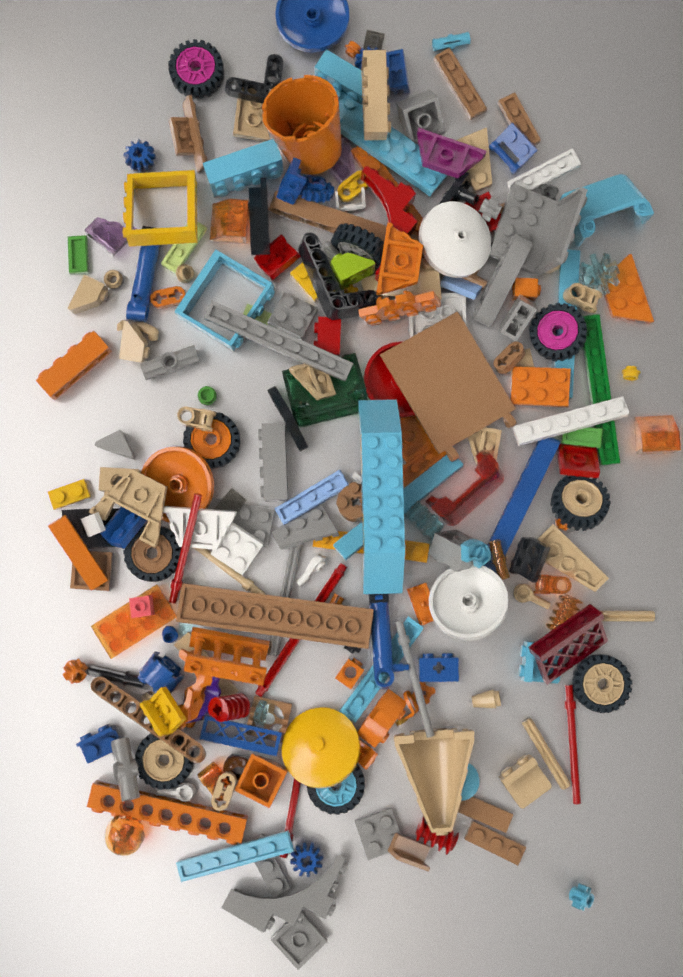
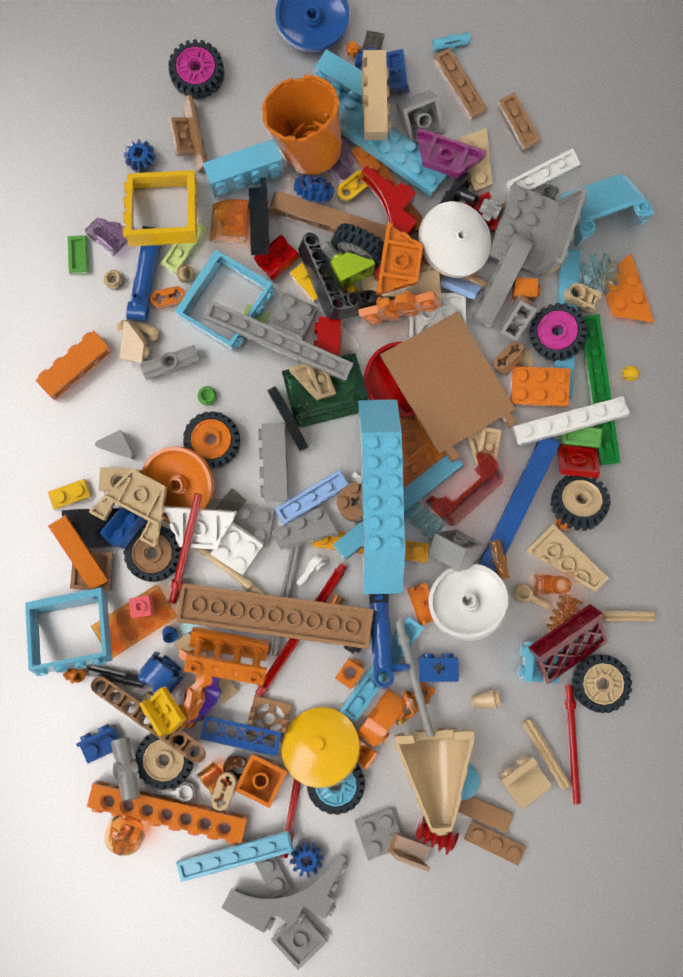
(61, 602): none -> medium azure window
(88, 295): tan slope -> none
(93, 524): white tile -> none
(198, 418): tan piece -> none
(229, 707): red piece -> none
(249, 120): tan wing -> none
(261, 88): black beam -> none
(261, 712): clear light blue tile -> none
(291, 183): blue bracket -> none
(351, 207): white piece -> none
(475, 551): medium azure tile -> none
(517, 143): plate -> none
(529, 558): black bracket -> none
(581, 897): medium azure gear -> none
(656, 435): clear orange slope -> none

